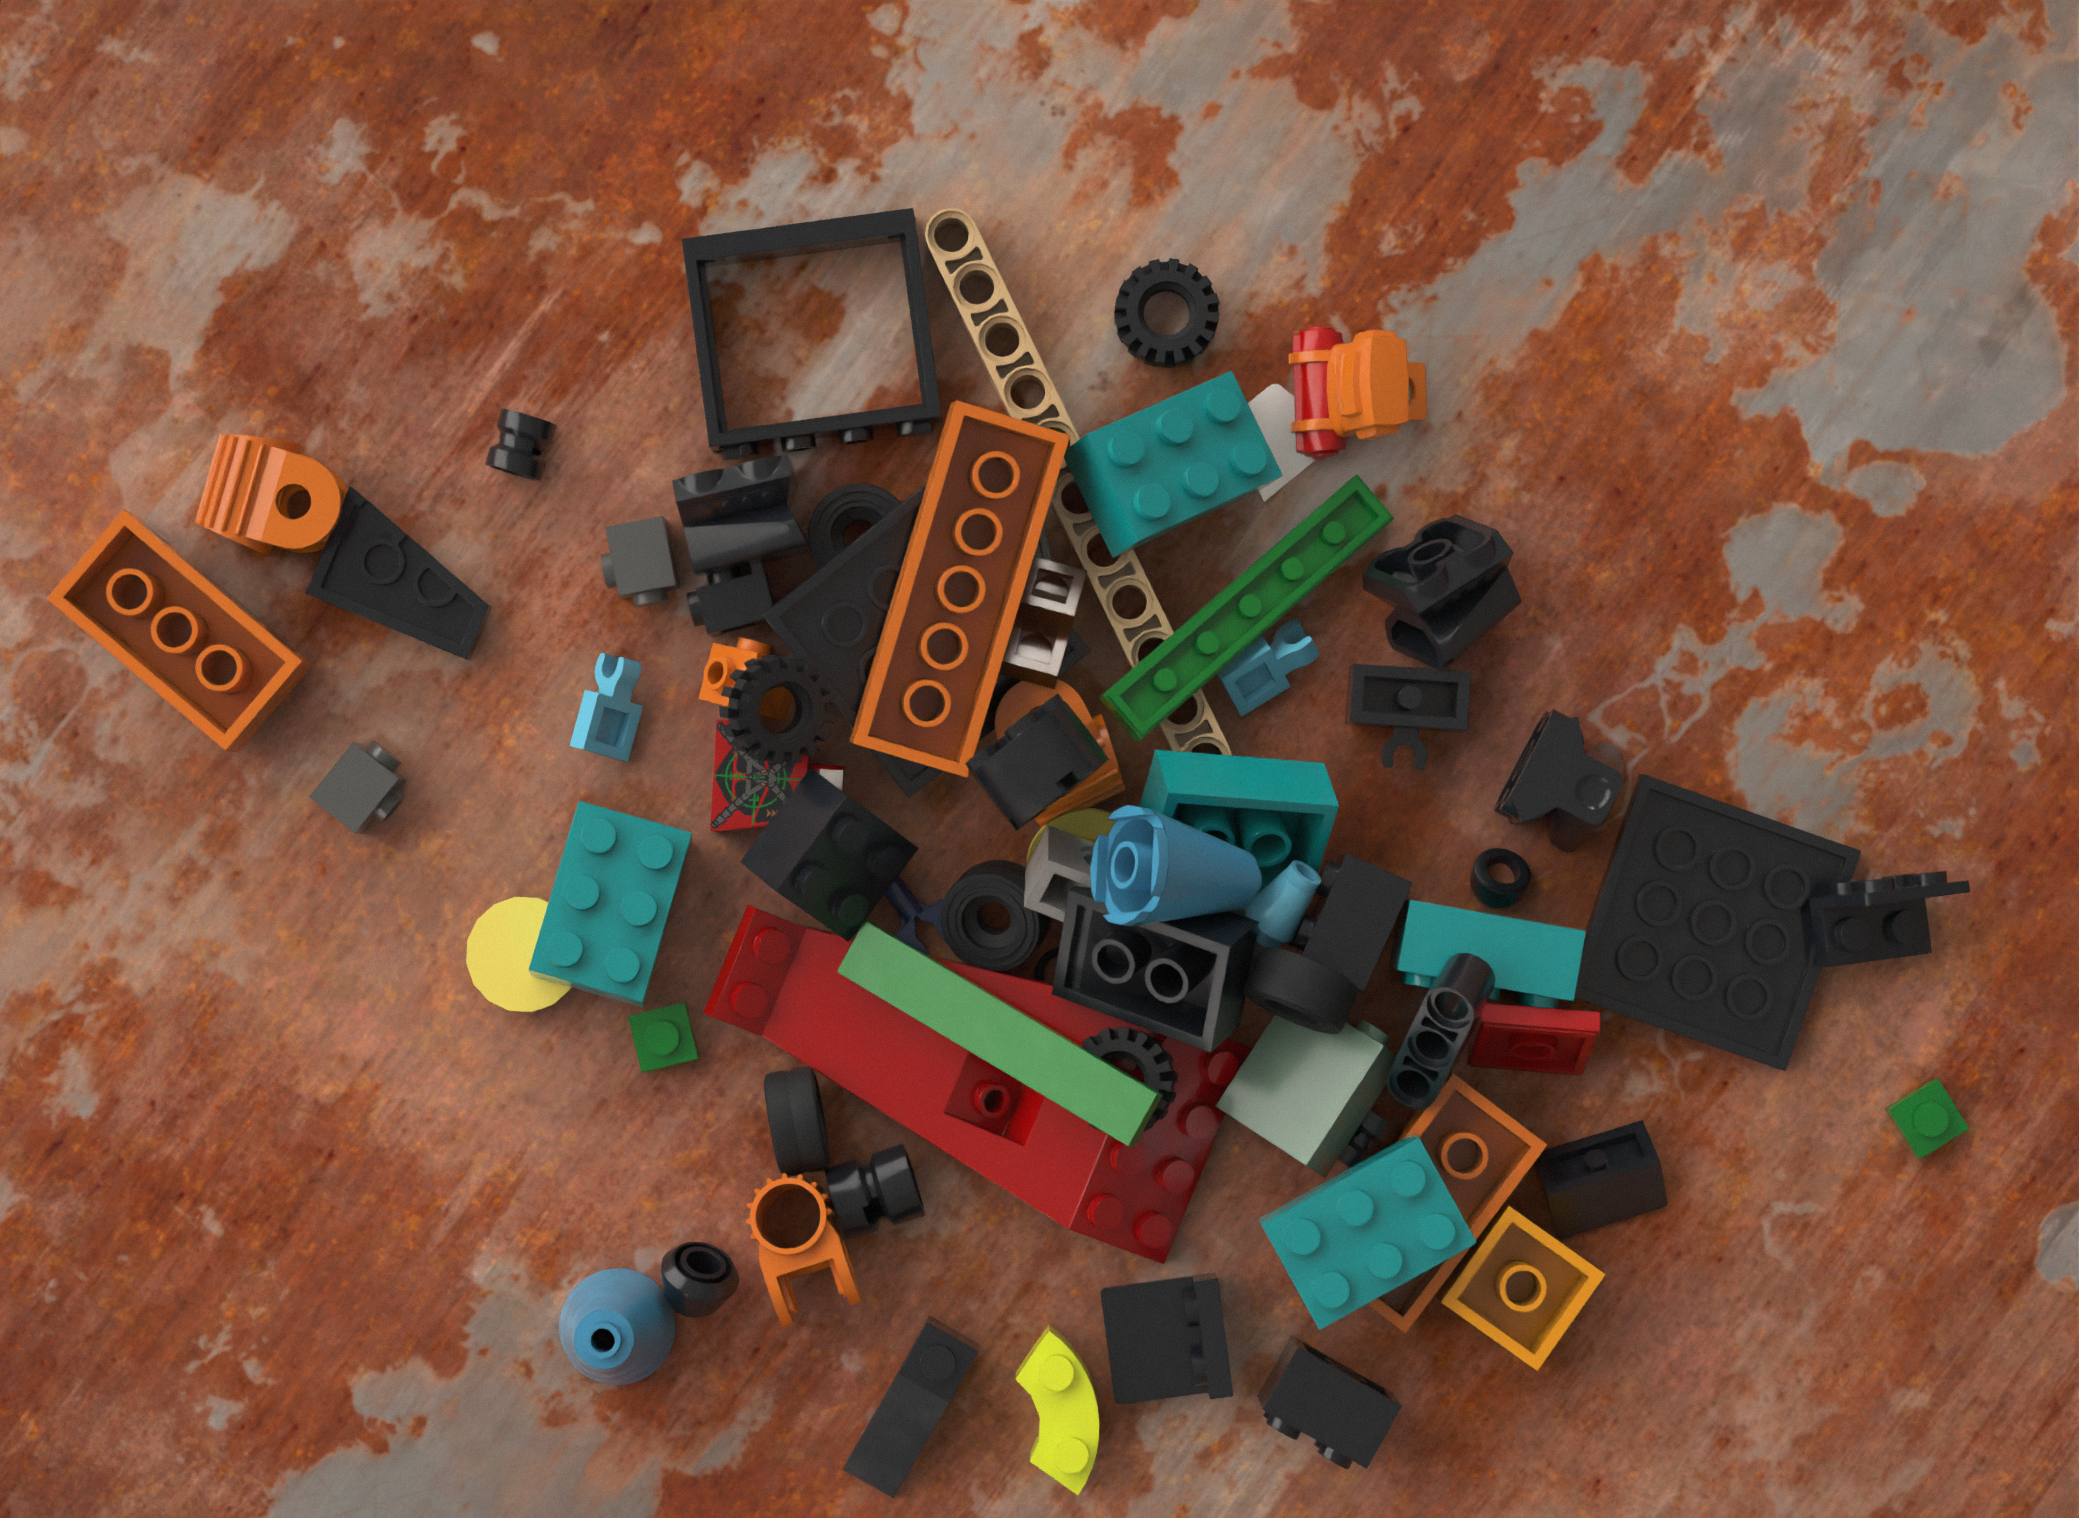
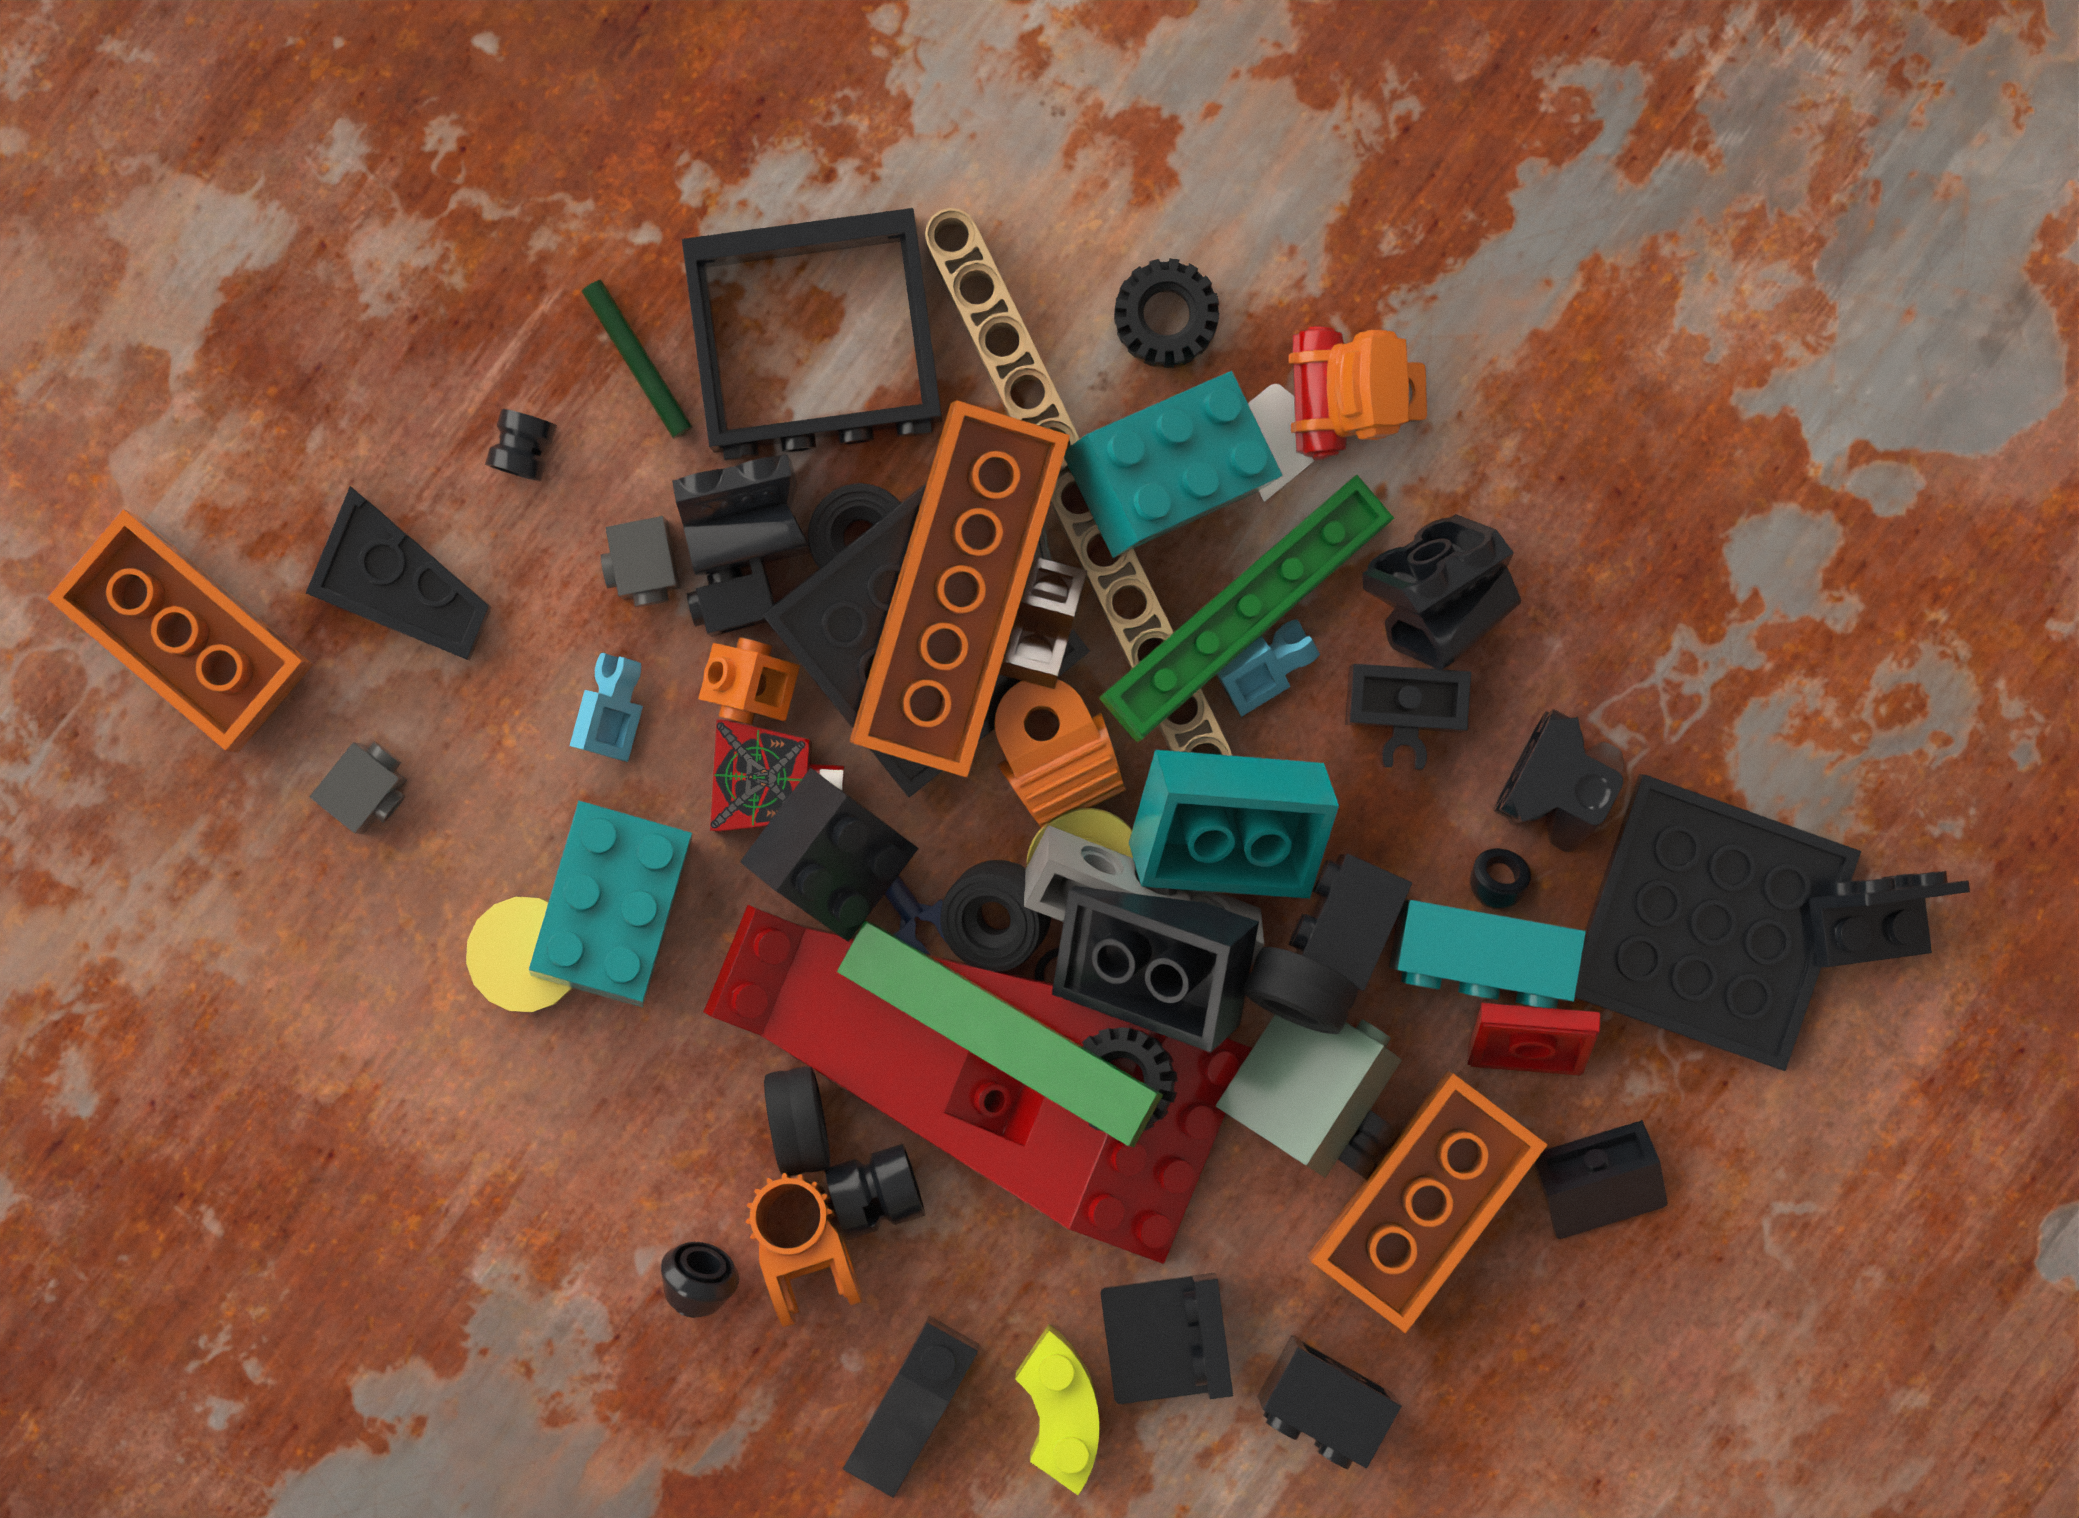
(252, 491): orange piece -> none
(635, 1314): dark azure cone -> none
(636, 358): none -> dark green bar
(663, 1037): green plate -> none
(809, 715): black tyre -> none
(1037, 761): black brick -> none
(1167, 870): dark azure cone -> none
(1283, 904): medium azure cone -> none
(1367, 1231): teal brick -> none
(1440, 1030): black beam -> none
(1520, 1286): light orange brick -> none
(1927, 1118): green plate -> none

